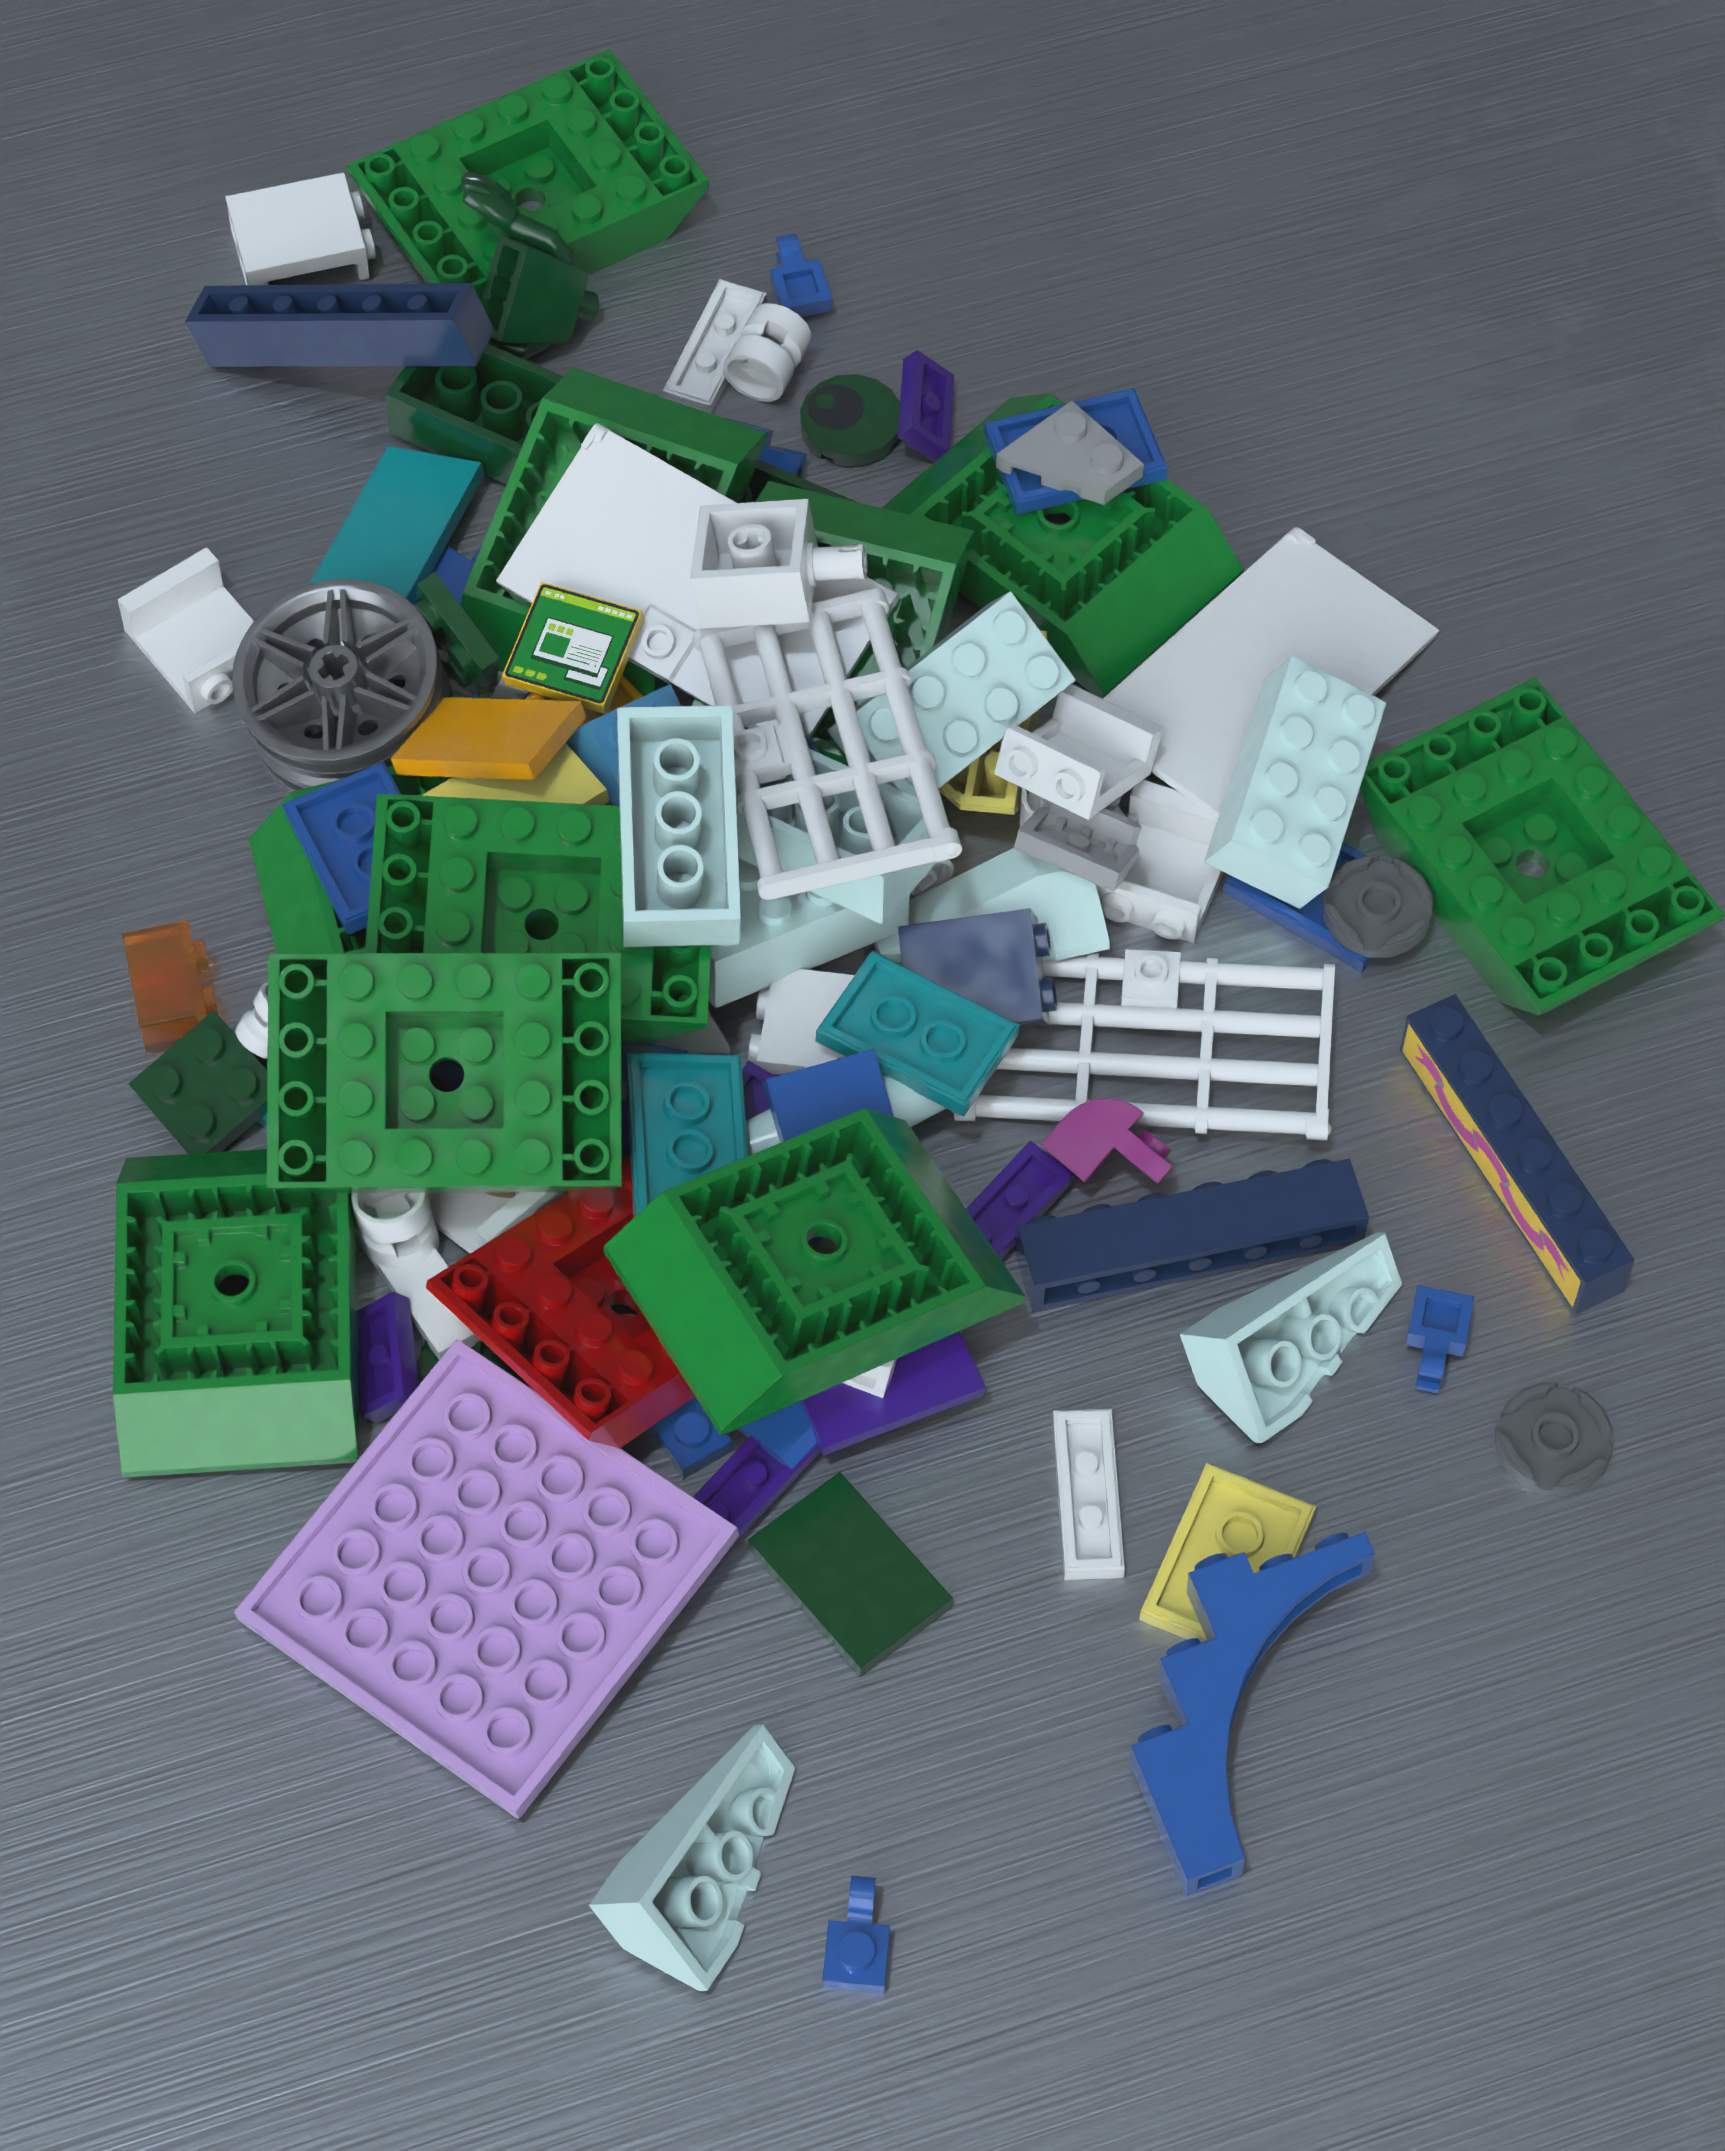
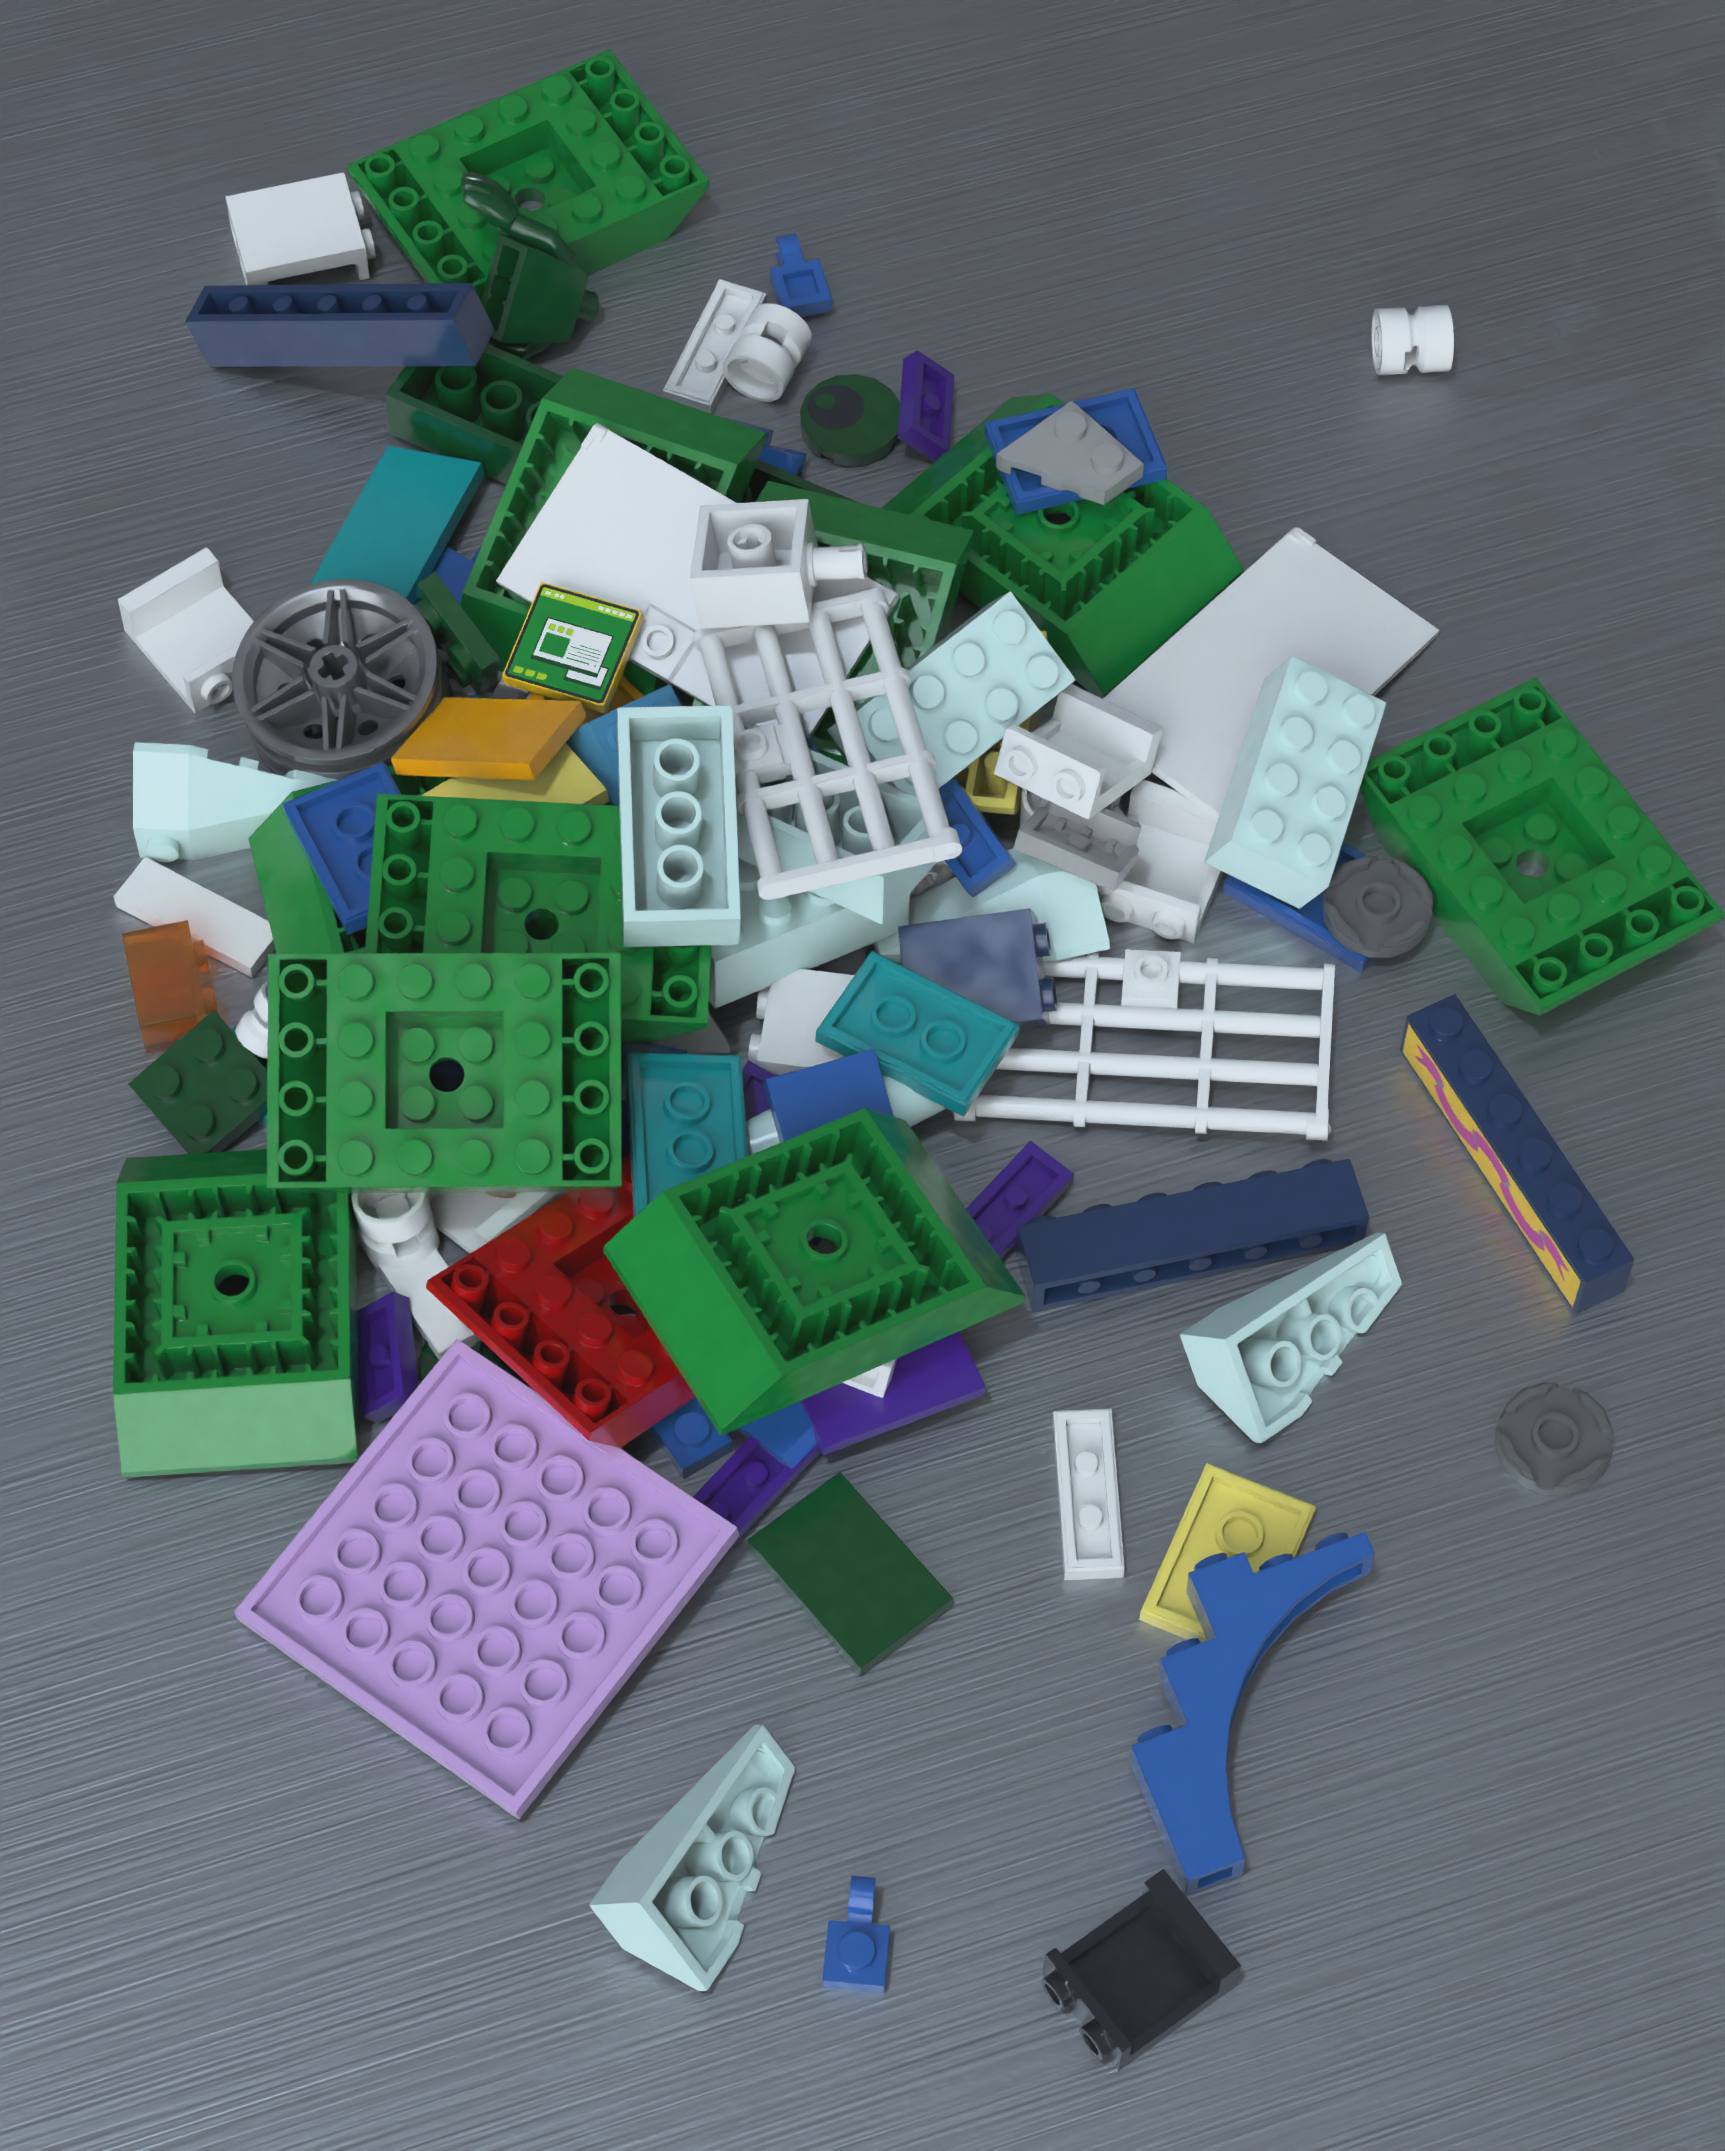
(201, 805): none -> light aqua wedge
(227, 929): none -> white tile
(983, 853): none -> blue plate
(1099, 1127): magenta brick -> none
(1141, 1973): none -> black panel
(1412, 339): none -> white wheel
(1440, 1328): blue plate -> none

